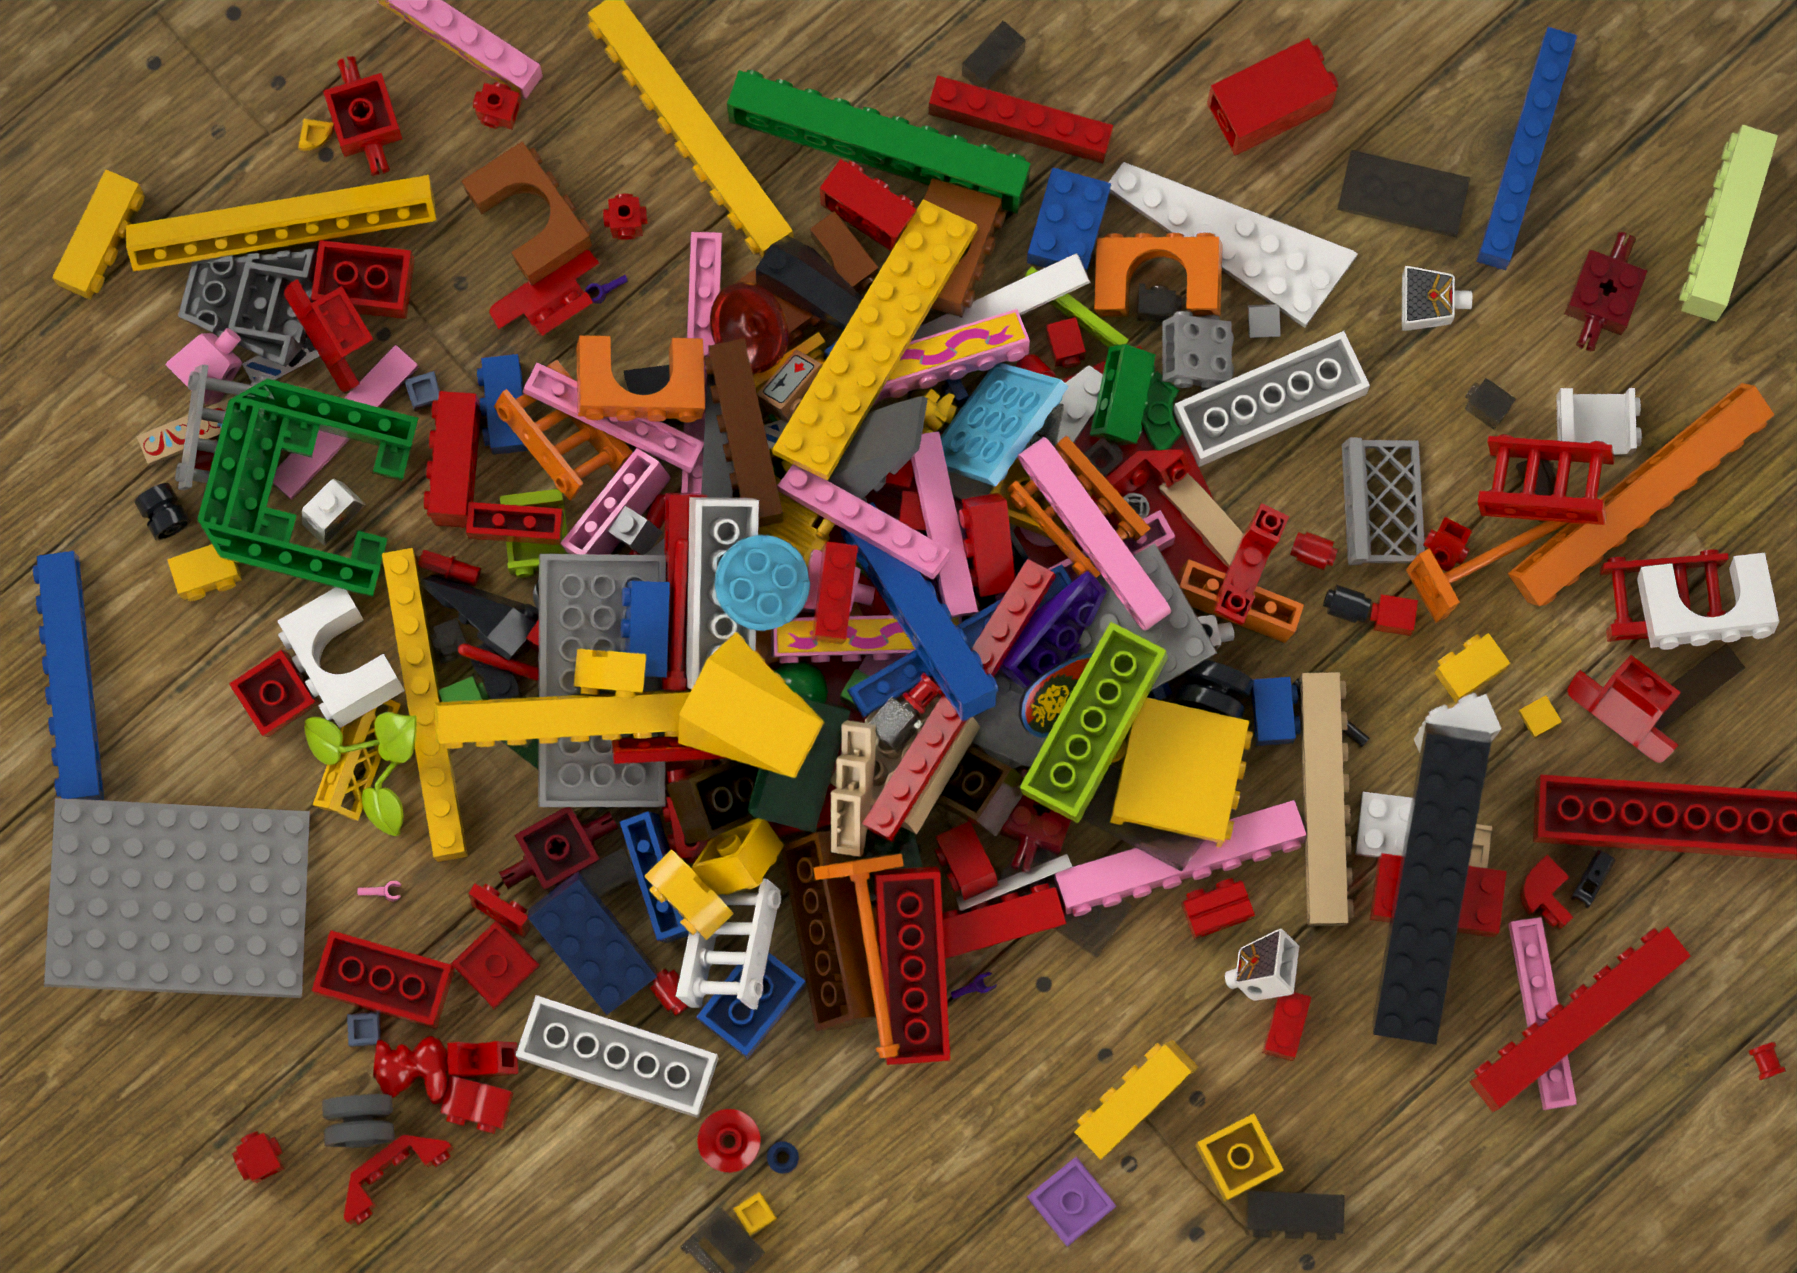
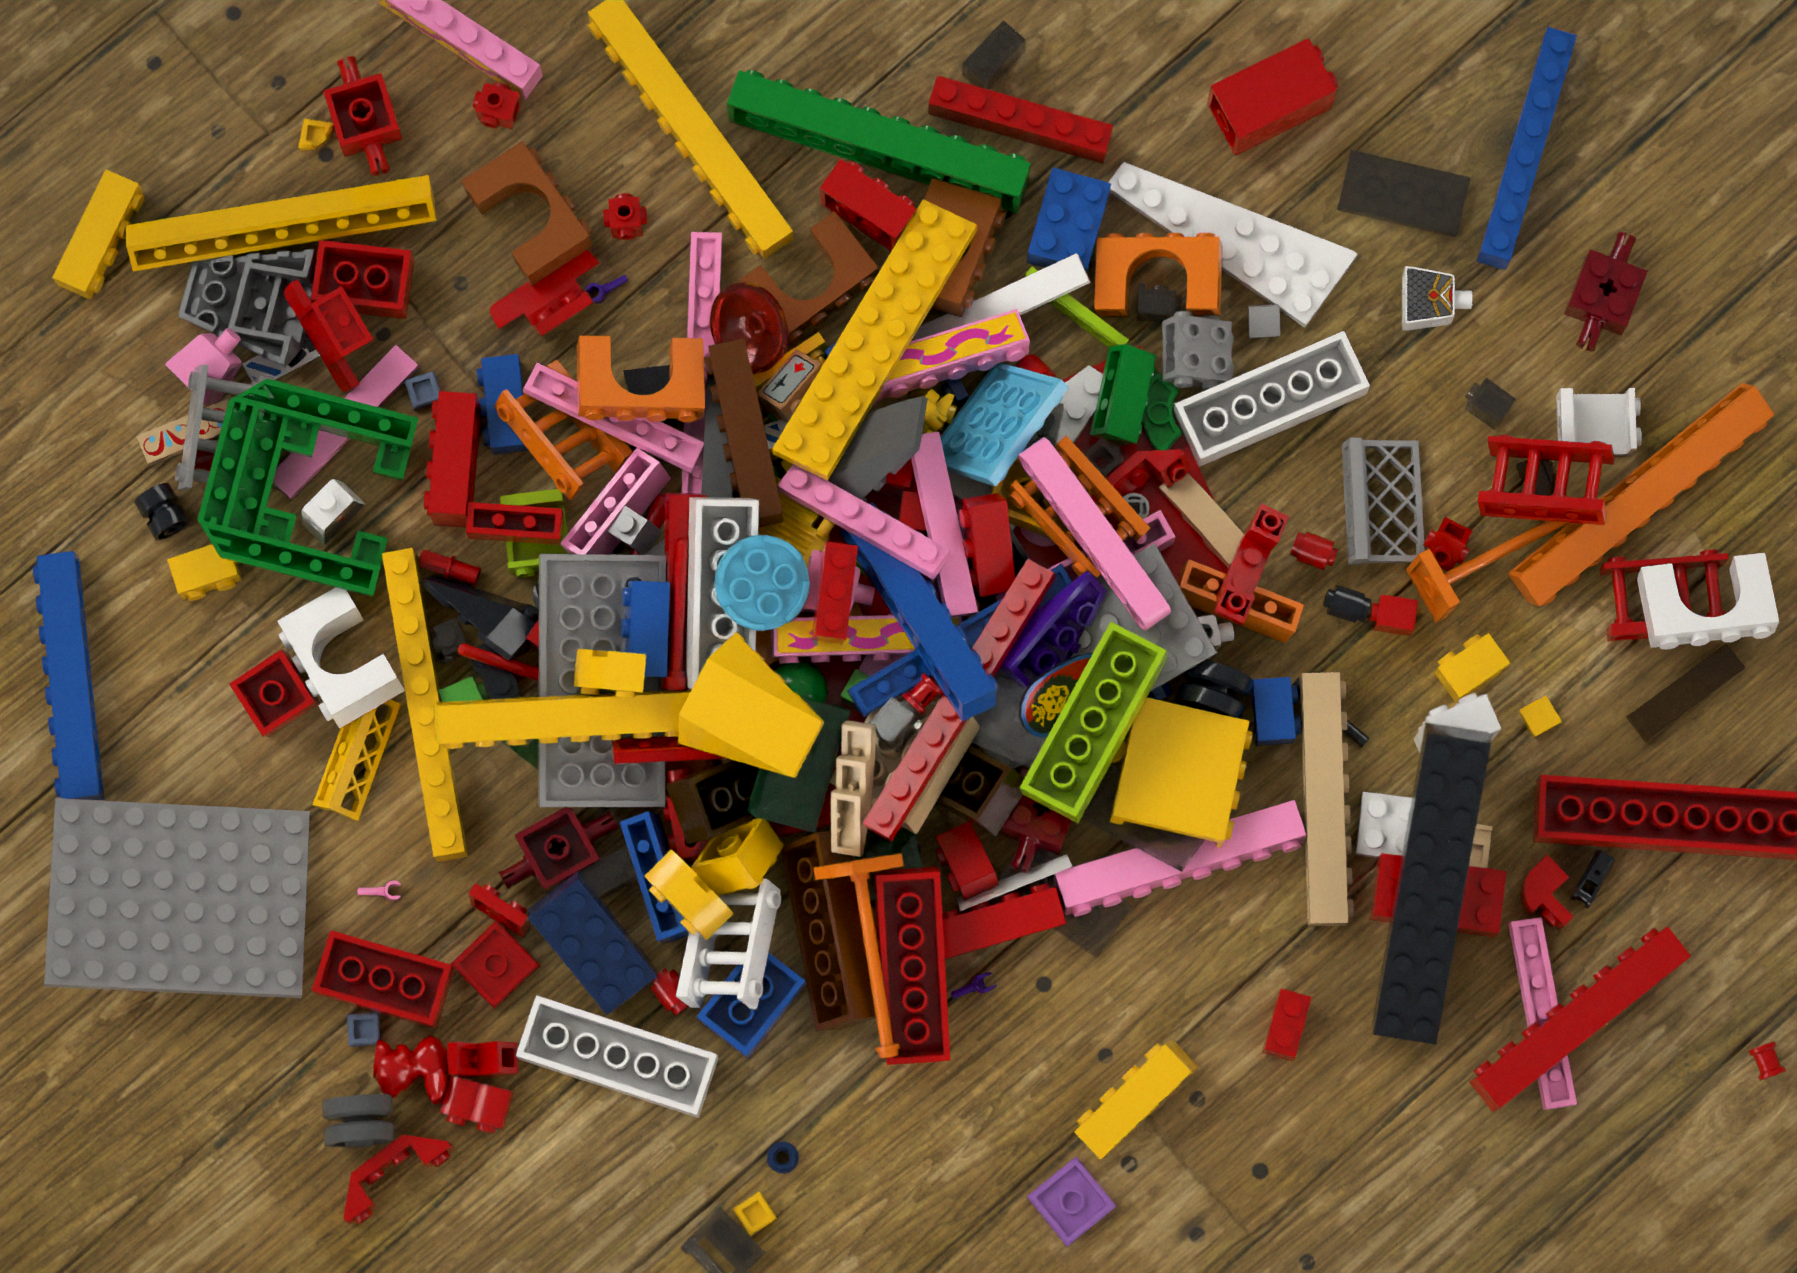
(258, 1157): red brick -> none
(396, 743): lime plant -> none
(723, 1124): red dish -> none
(807, 281): black wedge -> none
(1065, 343): red brick -> none
(1218, 908): red brick -> none
(1239, 1157): yellow brick -> none
(1266, 967): torso -> none
(1294, 1214): clear smoke brick -> none
(1630, 705): red plate -> none
(1729, 222): yellowish green brick -> none

